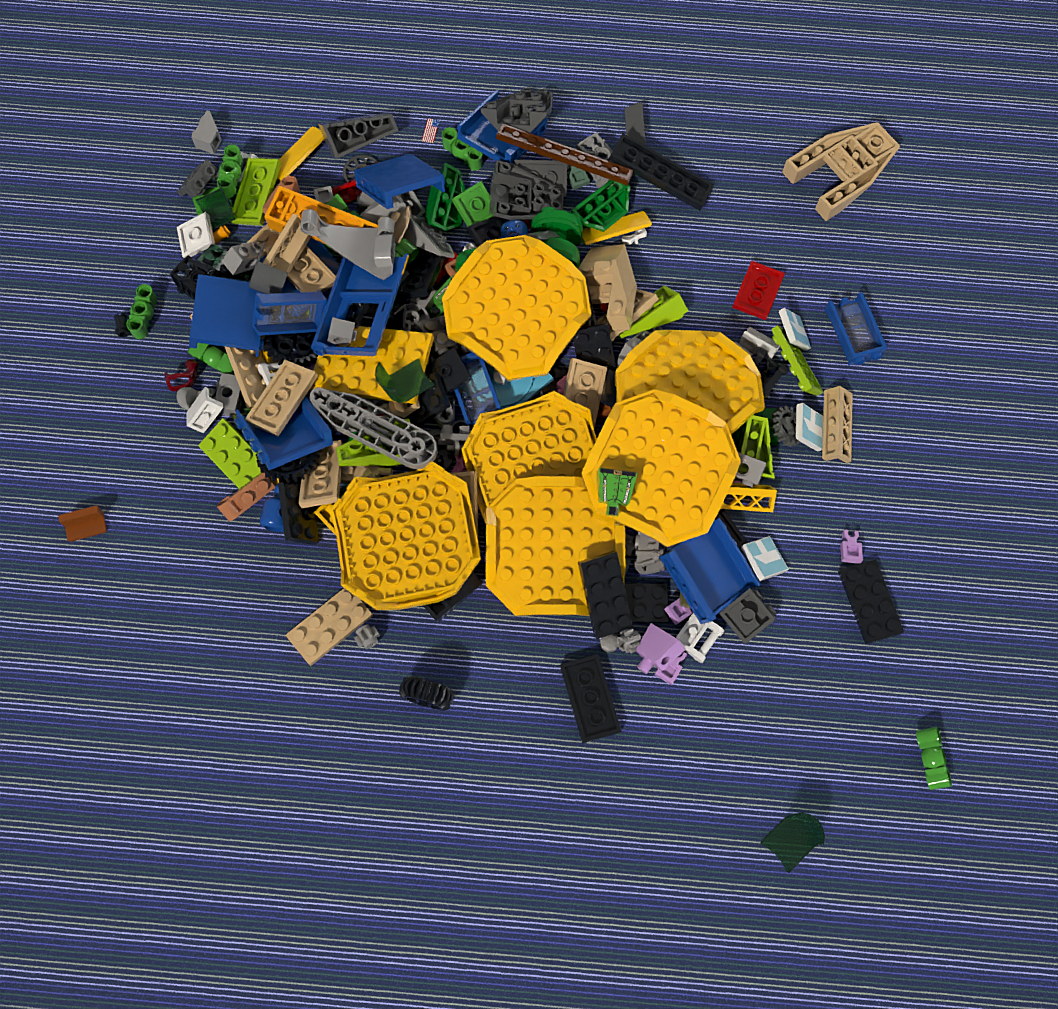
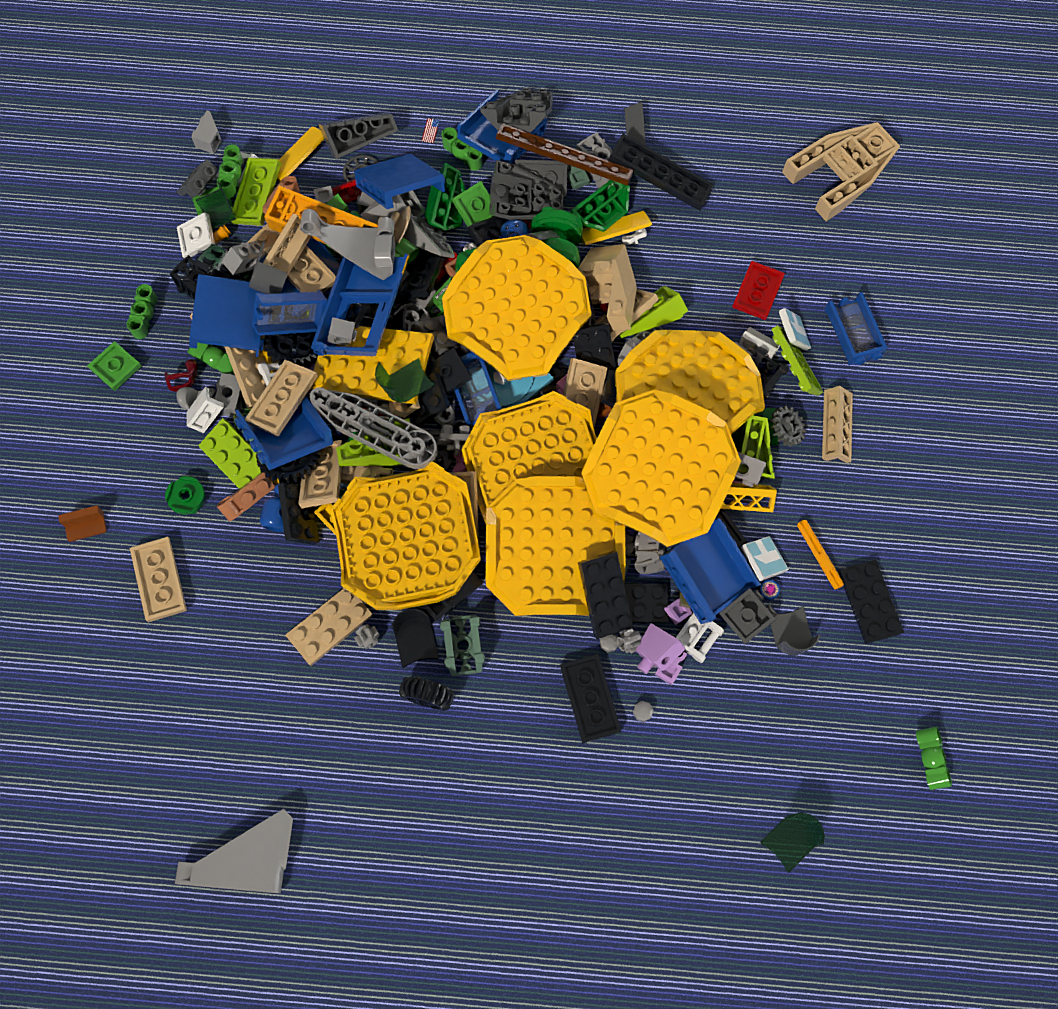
(114, 366): none -> bright green plate
(121, 327): black pin -> none
(158, 579): none -> tan plate
(190, 505): none -> green plate
(246, 863): none -> light grey panel
(414, 637): none -> black piece
(452, 641): none -> sand green piece
(615, 488): bright green torso -> none
(642, 711): none -> light grey tile
(769, 590): none -> tile
(793, 632): none -> dark grey piece
(809, 427): tile -> none
(820, 554): none -> light orange axle
(850, 549): lavender plate -> none

